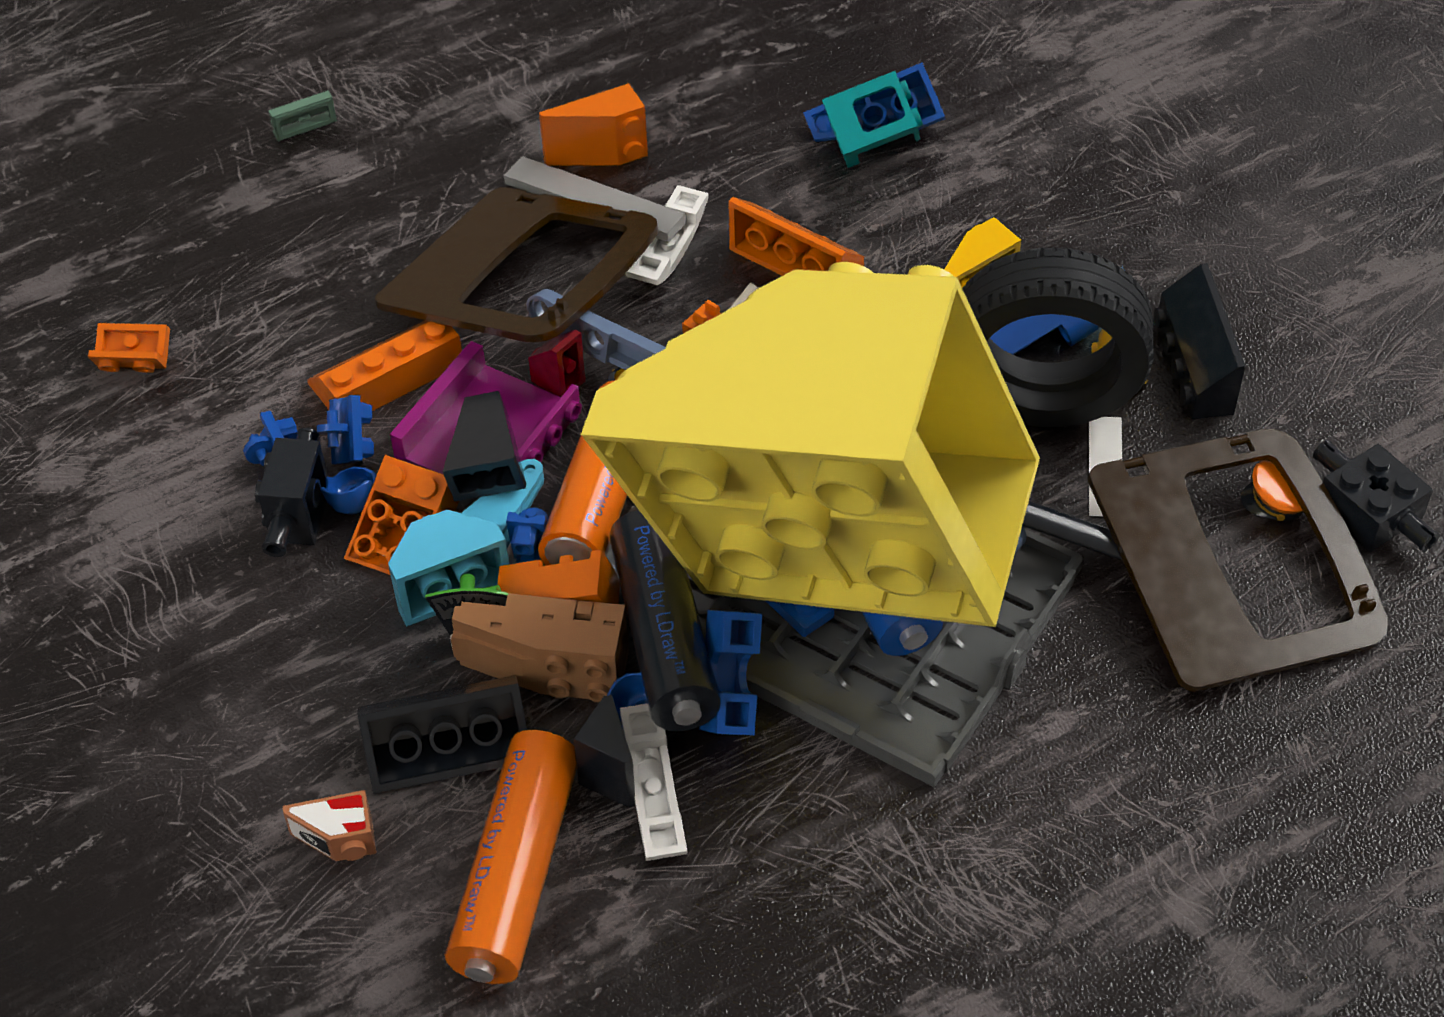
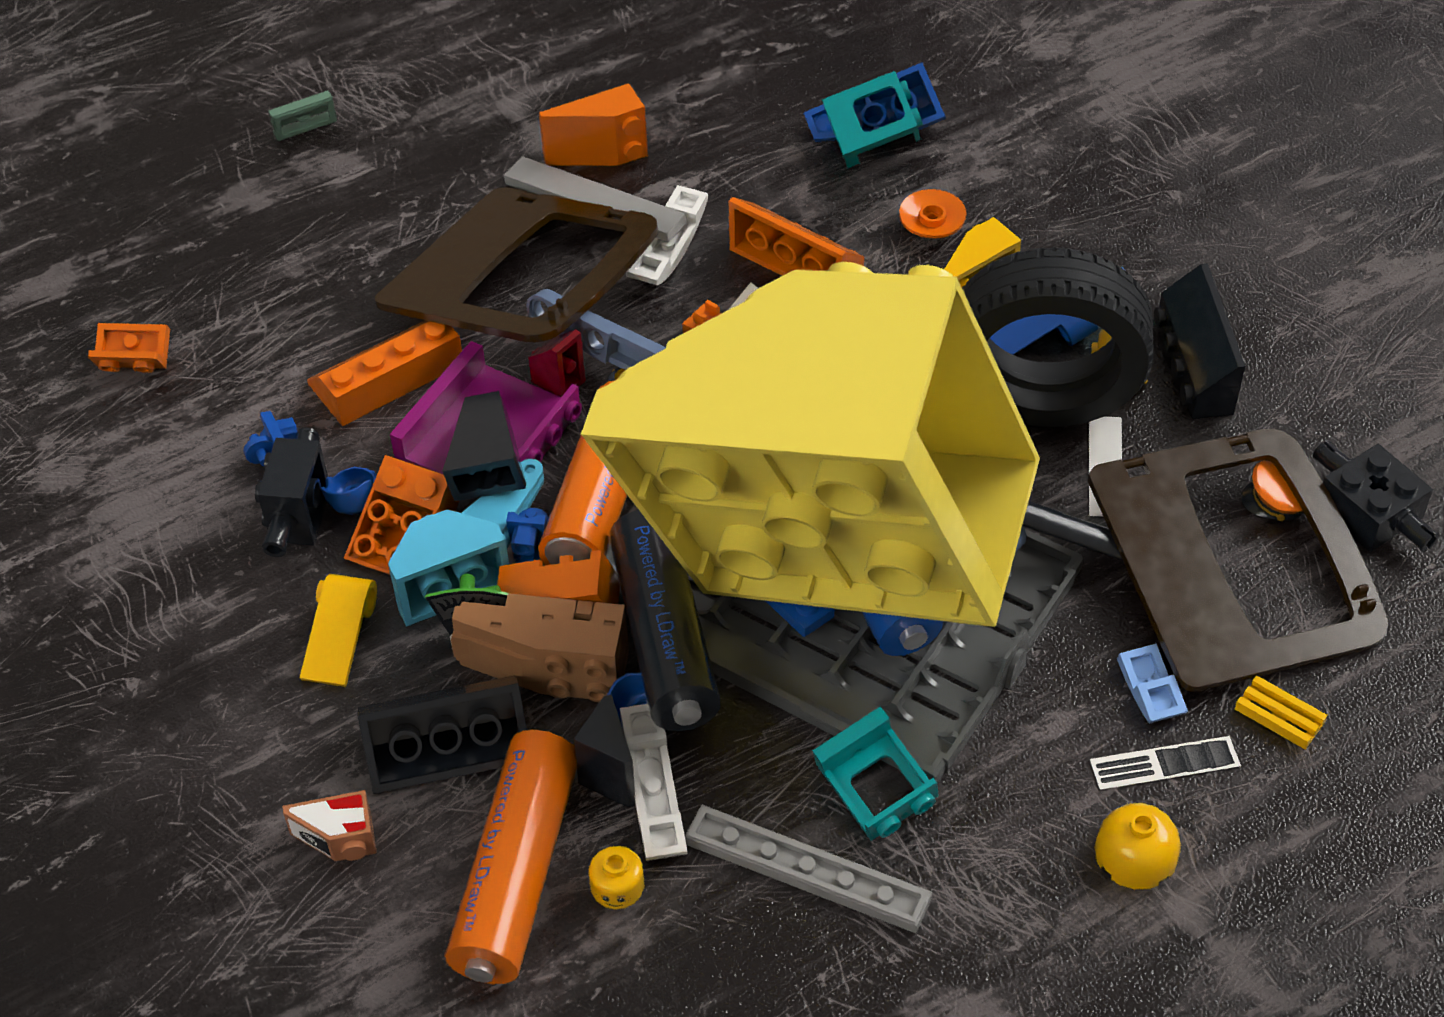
(336, 627): none -> yellow door
(345, 430): blue hips -> none
(616, 877): none -> yellow head
(730, 643): blue arch -> none
(809, 868): none -> light grey tile
(858, 749): none -> teal window
(932, 213): none -> orange dish
(1138, 846): none -> yellow cylinder
(1150, 684): none -> light blue slope
(1164, 762): none -> sticker
(1283, 708): none -> yellow tile

